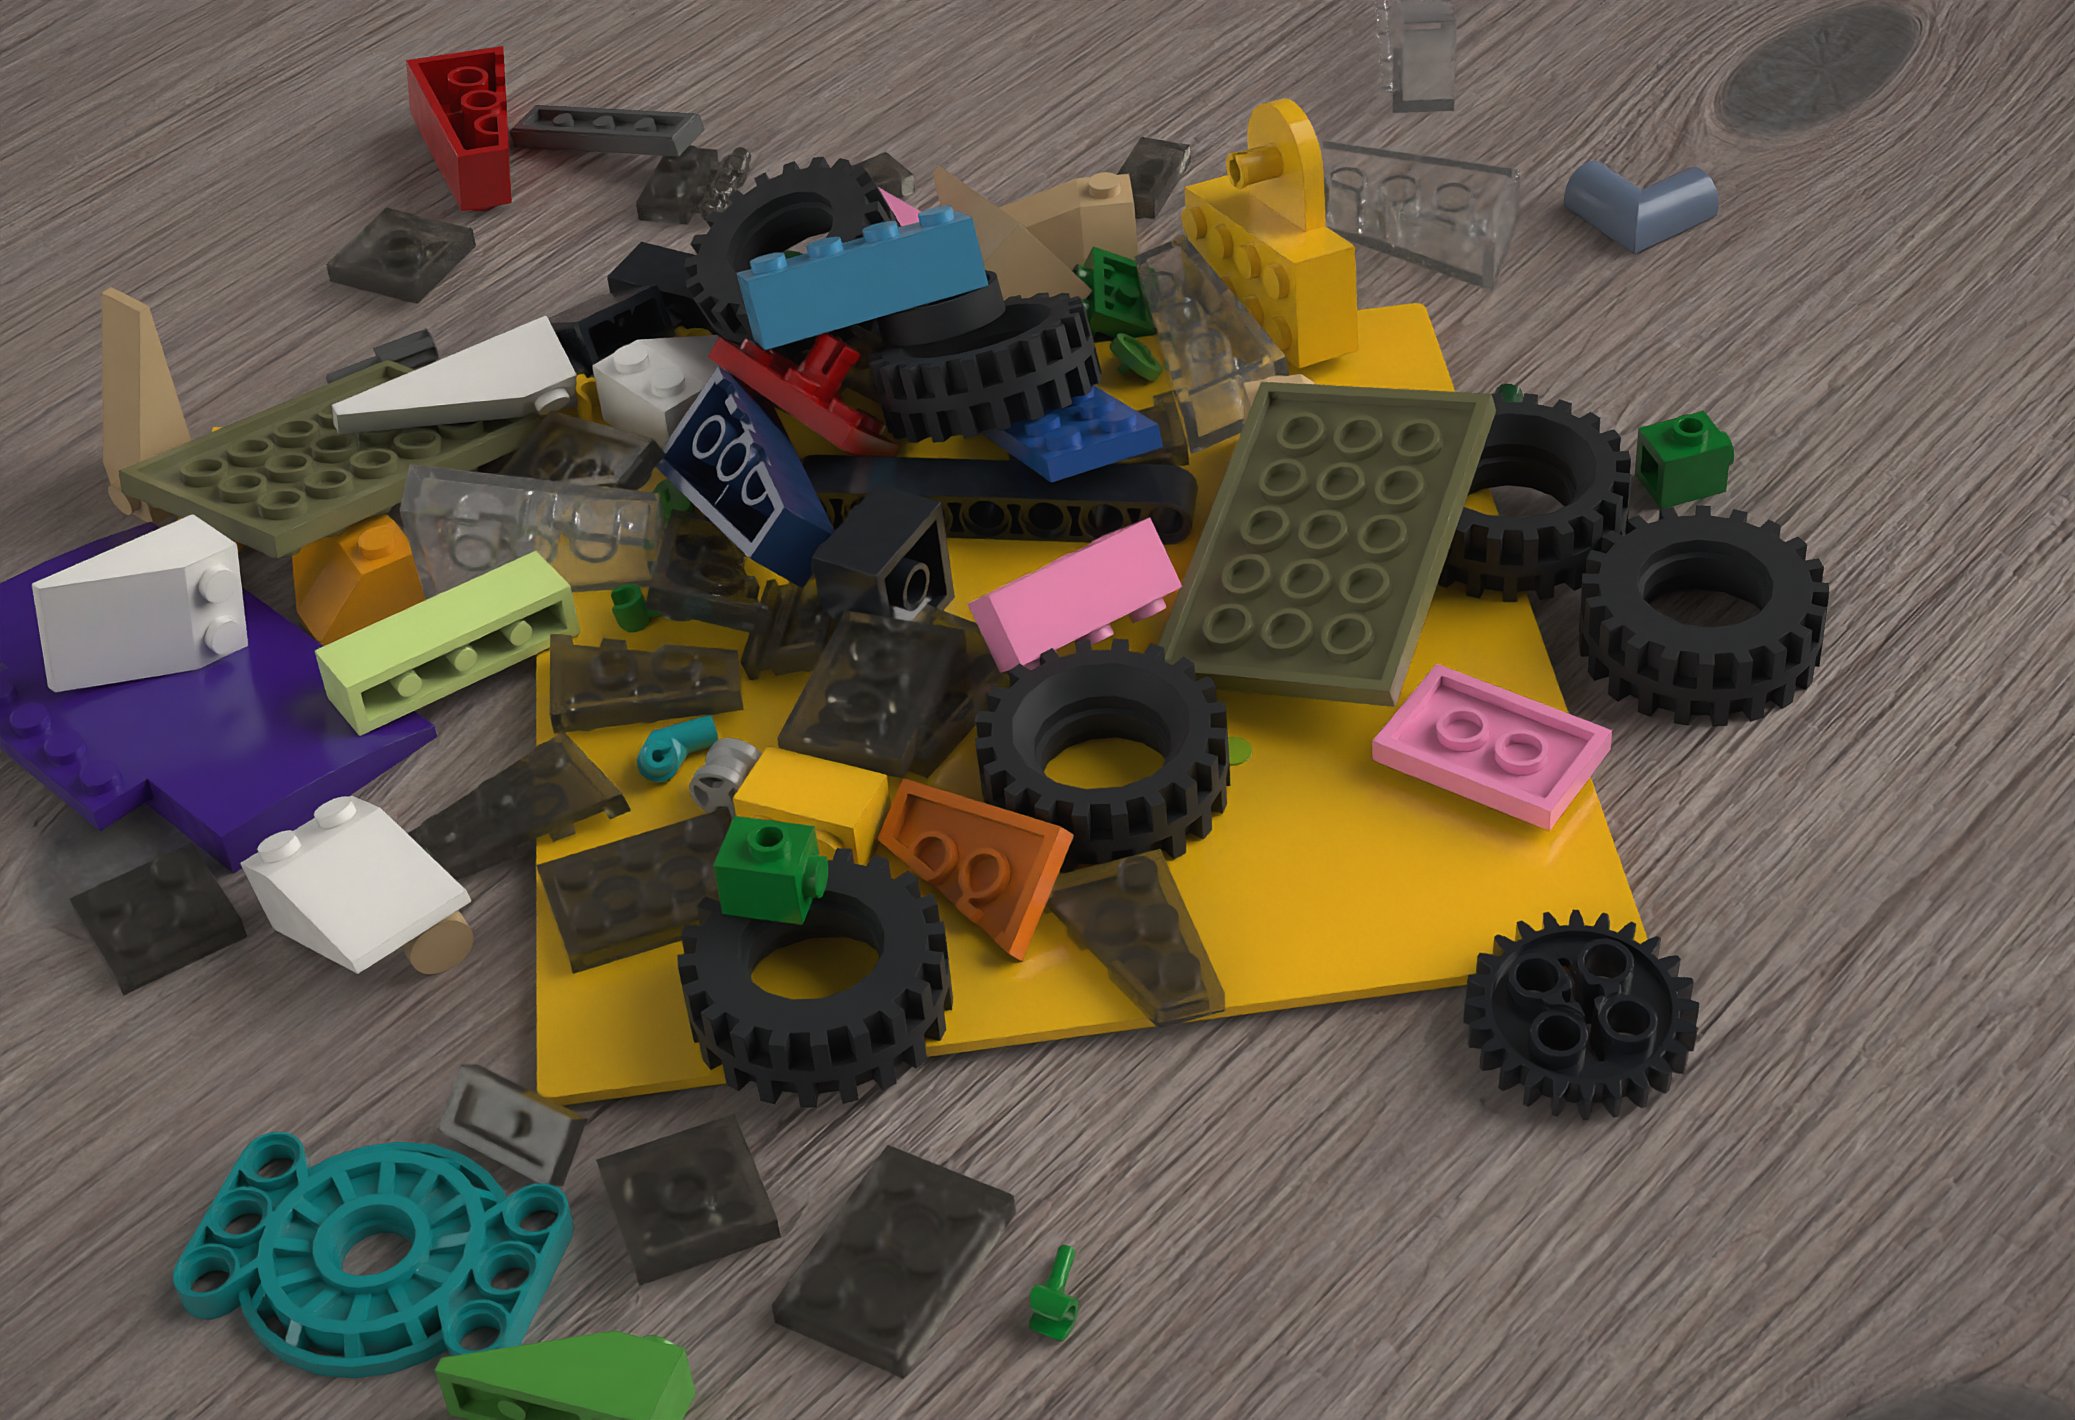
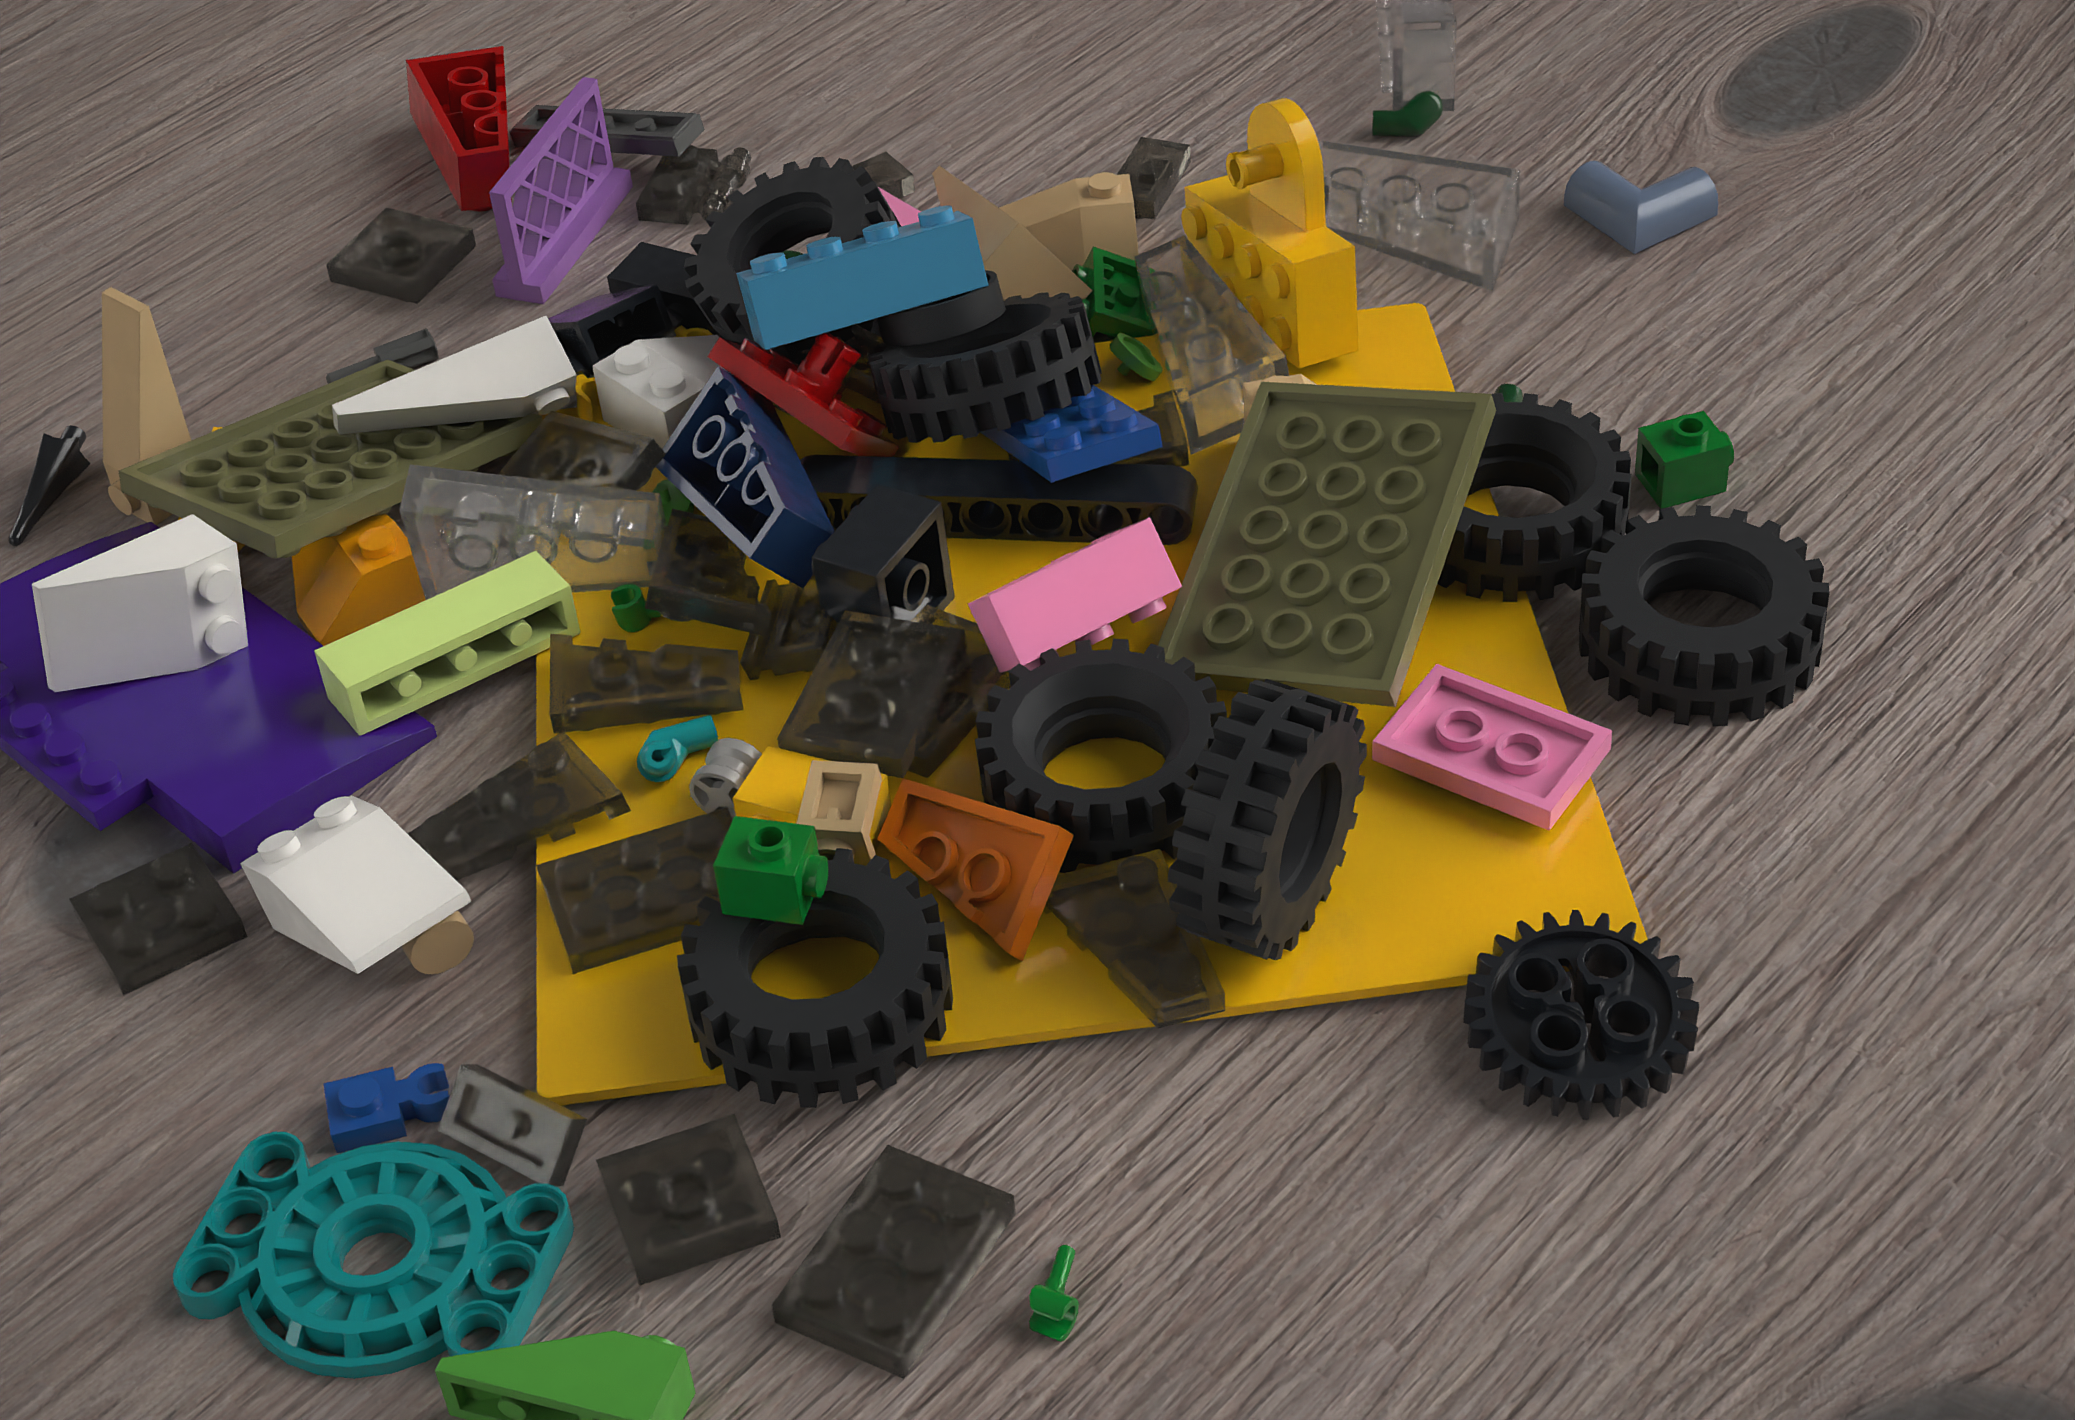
(55, 469): none -> black piece
(376, 1105): none -> blue plate
(578, 204): none -> medium lavender fence
(841, 806): none -> tan bracket
(1267, 818): none -> black tyre
(1411, 119): none -> dark green arm

